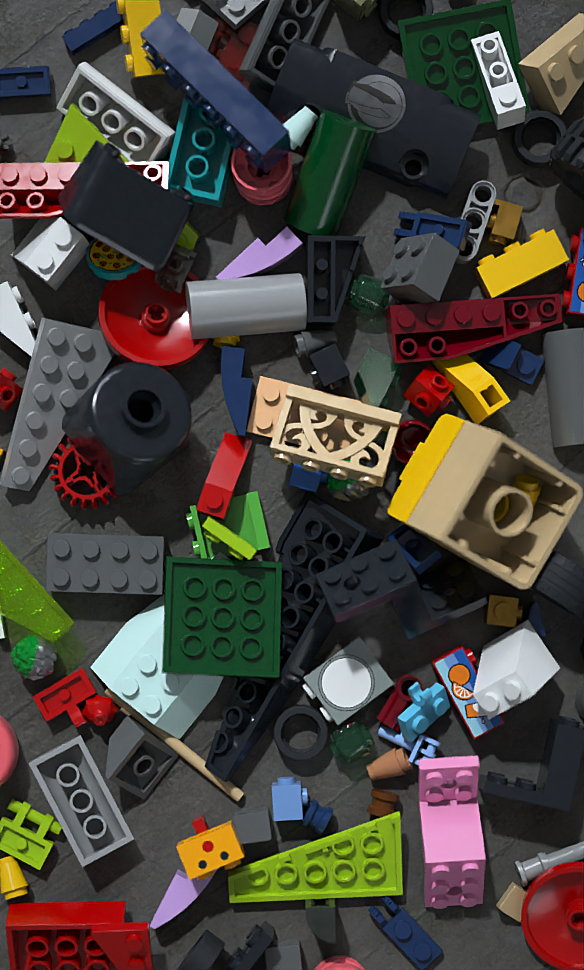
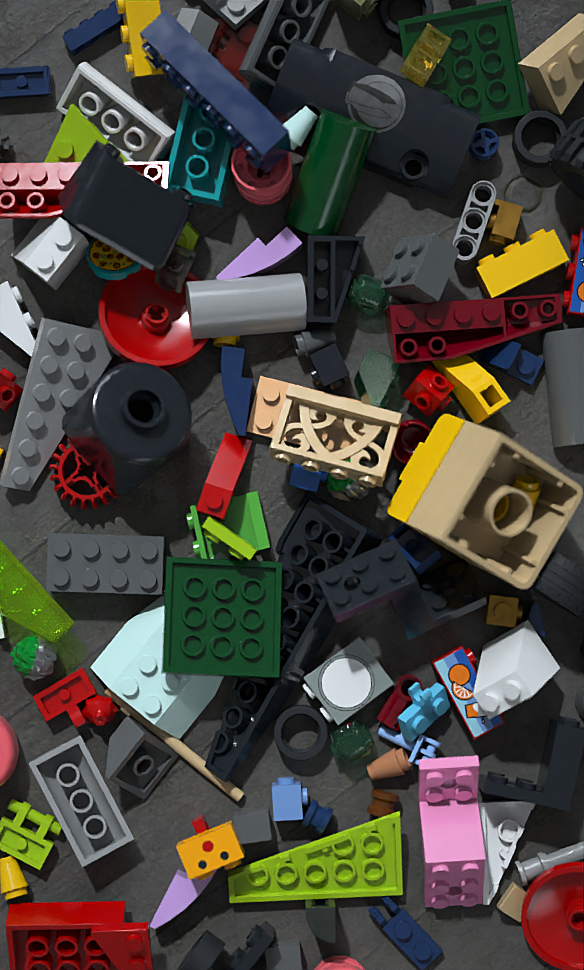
(425, 55): none -> clear yellow slope
(450, 229): dark blue hinge -> none
(483, 139): none -> dark blue wheel
(499, 81): white slope -> none
(501, 828): none -> white wing

